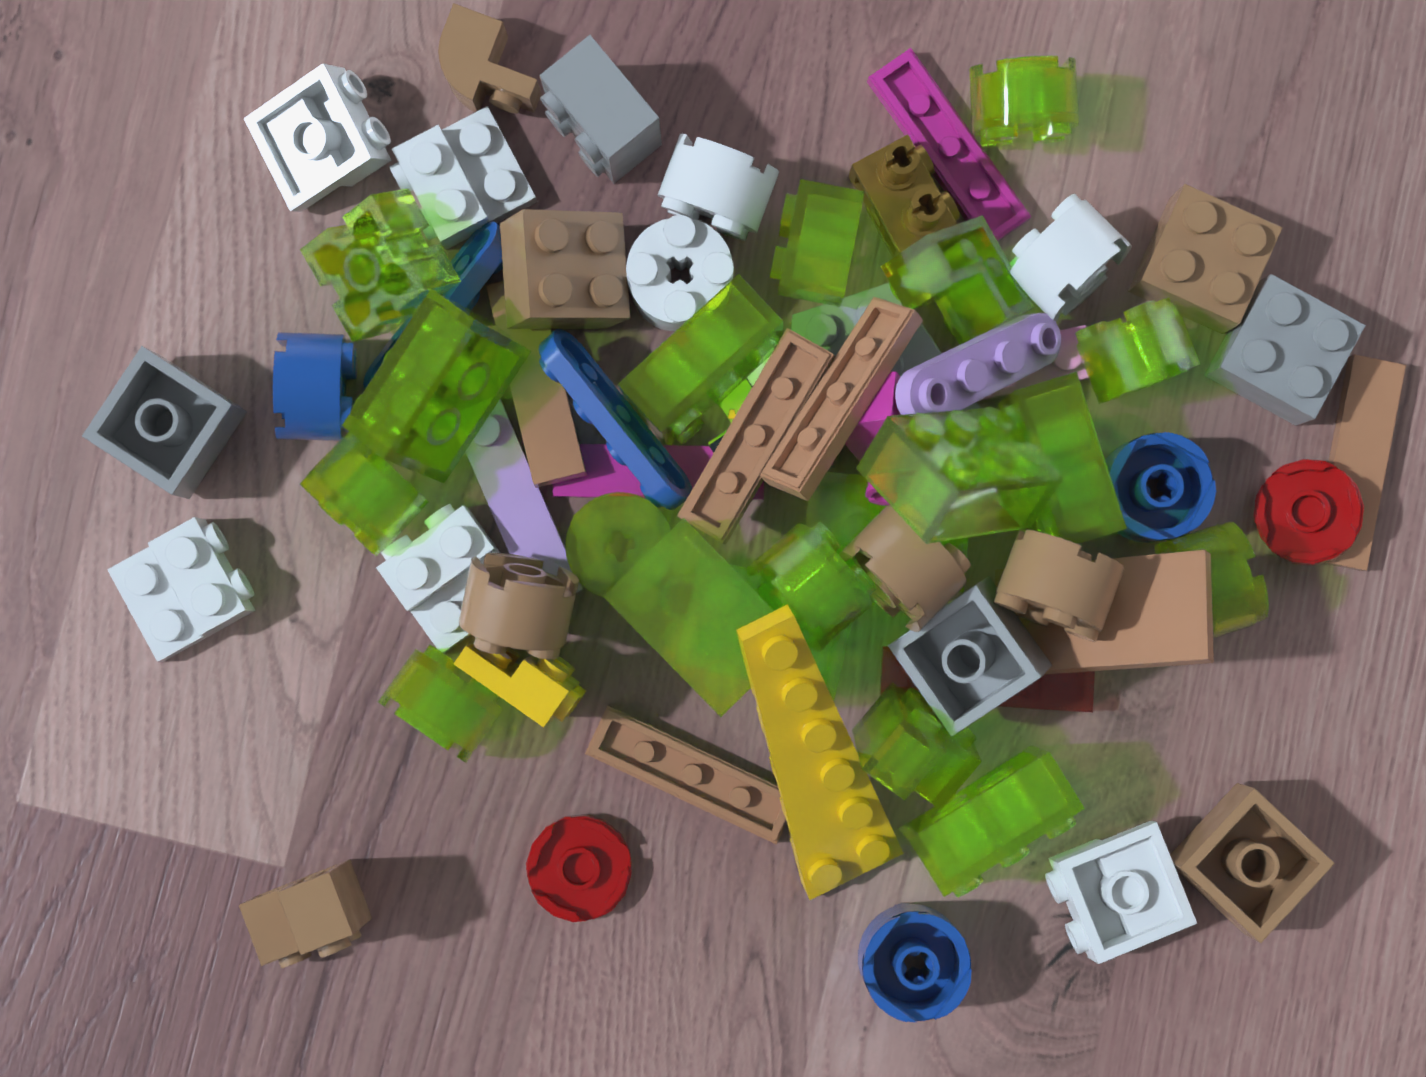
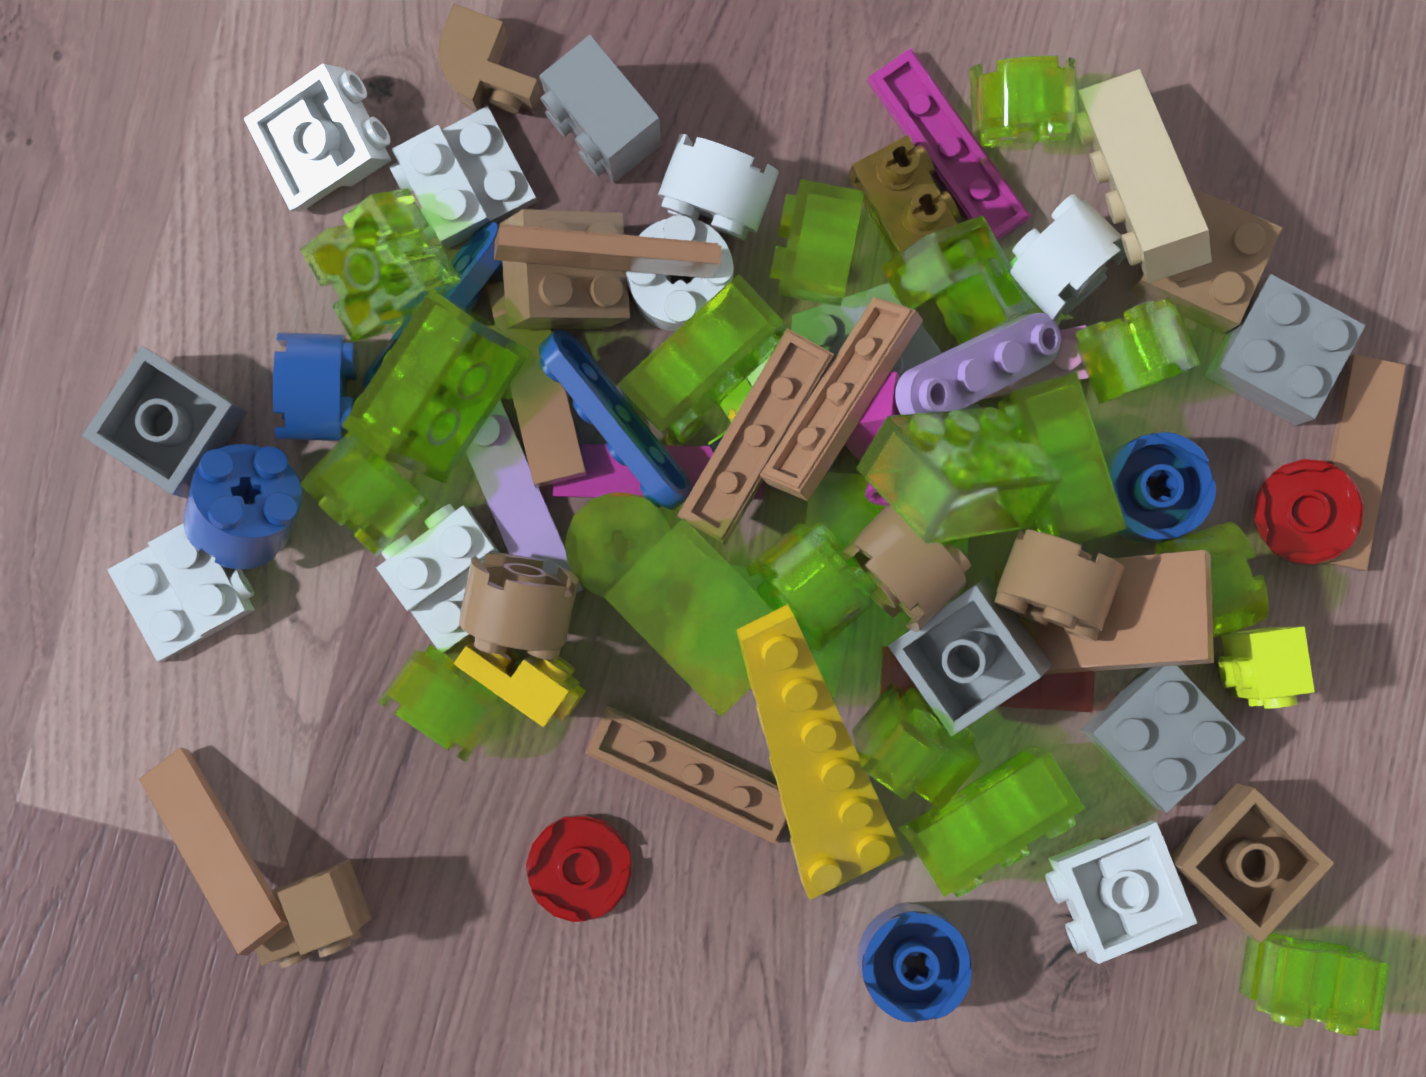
(214, 851): none -> nougat tile
(242, 505): none -> blue brick
(606, 251): none -> nougat tile
(1143, 176): none -> tan brick
(1162, 735): none -> light grey brick
(1266, 666): none -> neon yellow brick
(1315, 982): none -> clear neon green brick

